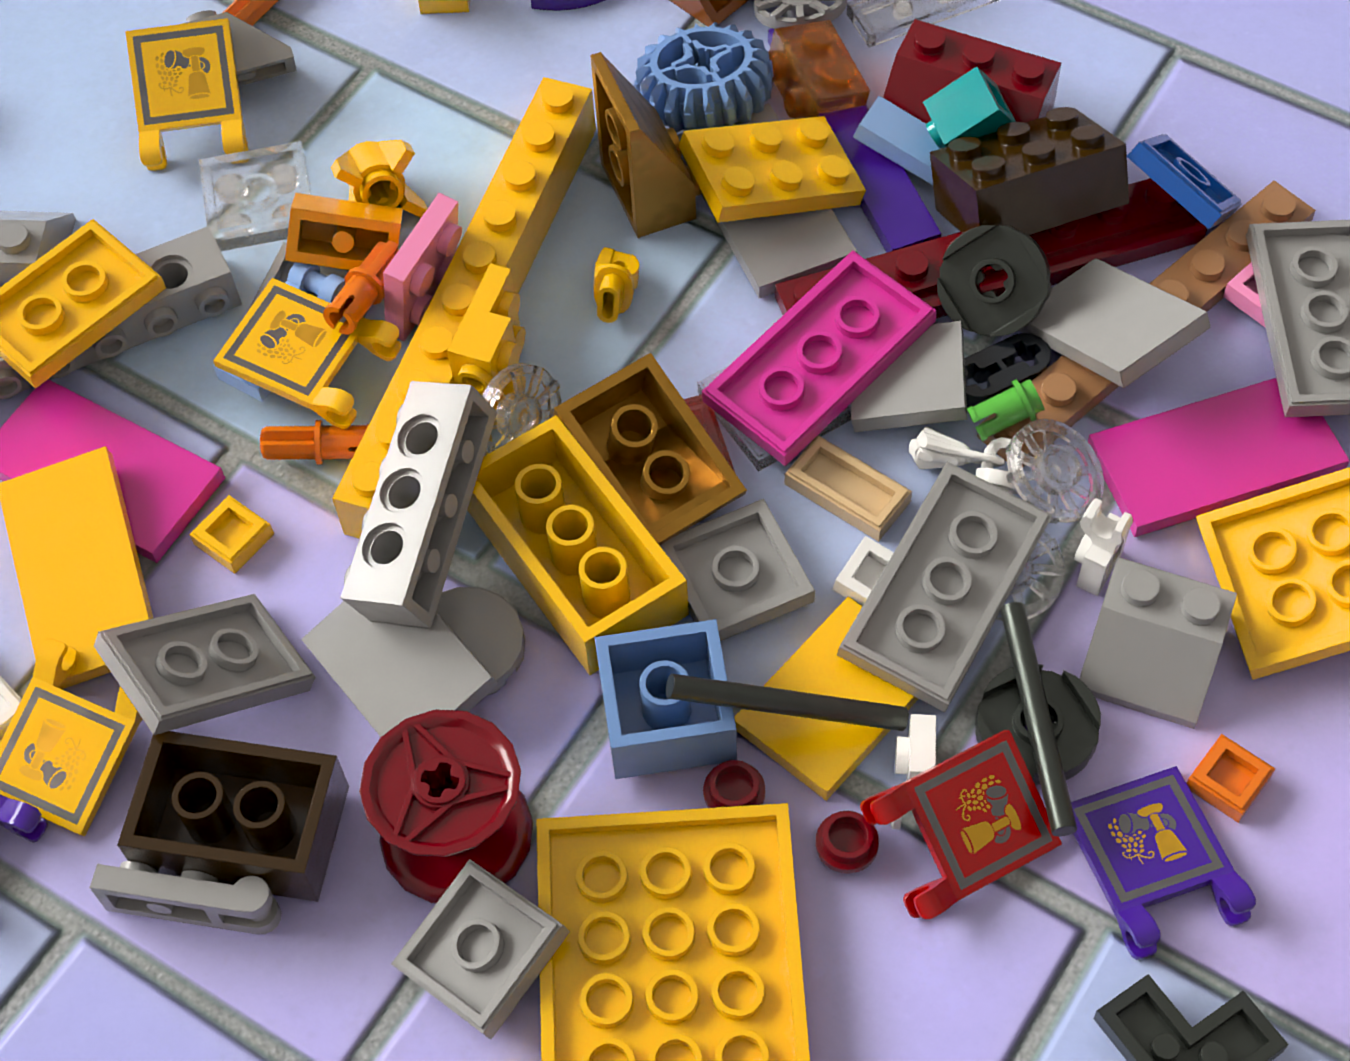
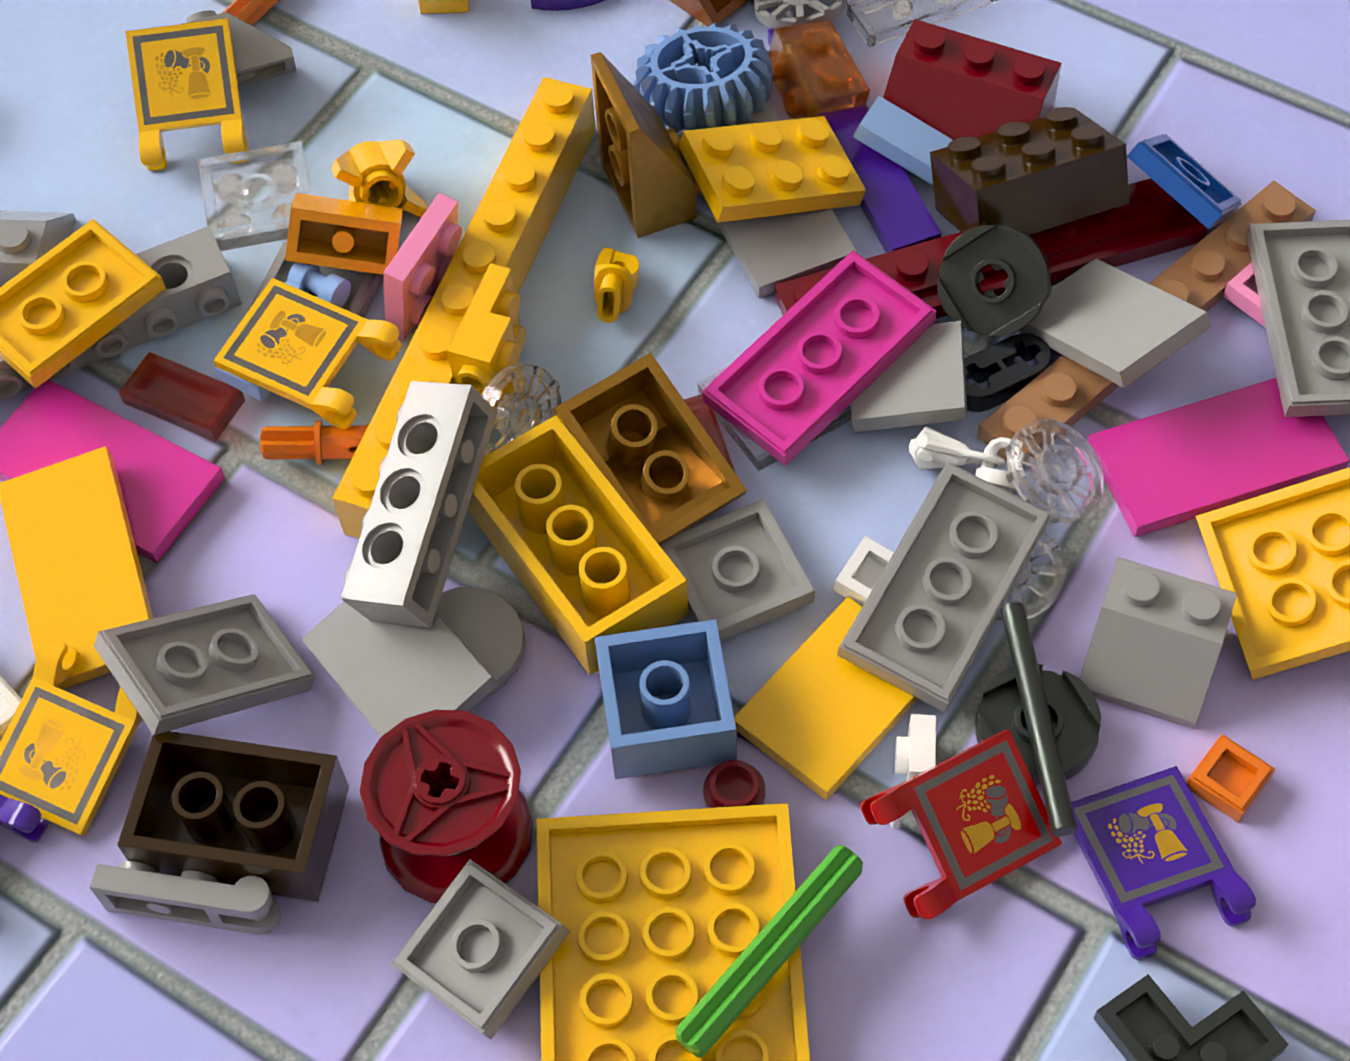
(182, 396): none -> clear red tile
(231, 534): yellow tile -> none
(362, 289): orange axle -> none
(768, 951): none -> bright green axle
(786, 702): pearl dark grey bar -> none
(847, 842): dark red plate -> none
(848, 488): tan tile -> none
(966, 109): teal brick -> none
(1010, 408): bright green pin -> none
(1100, 546): white plate -> none

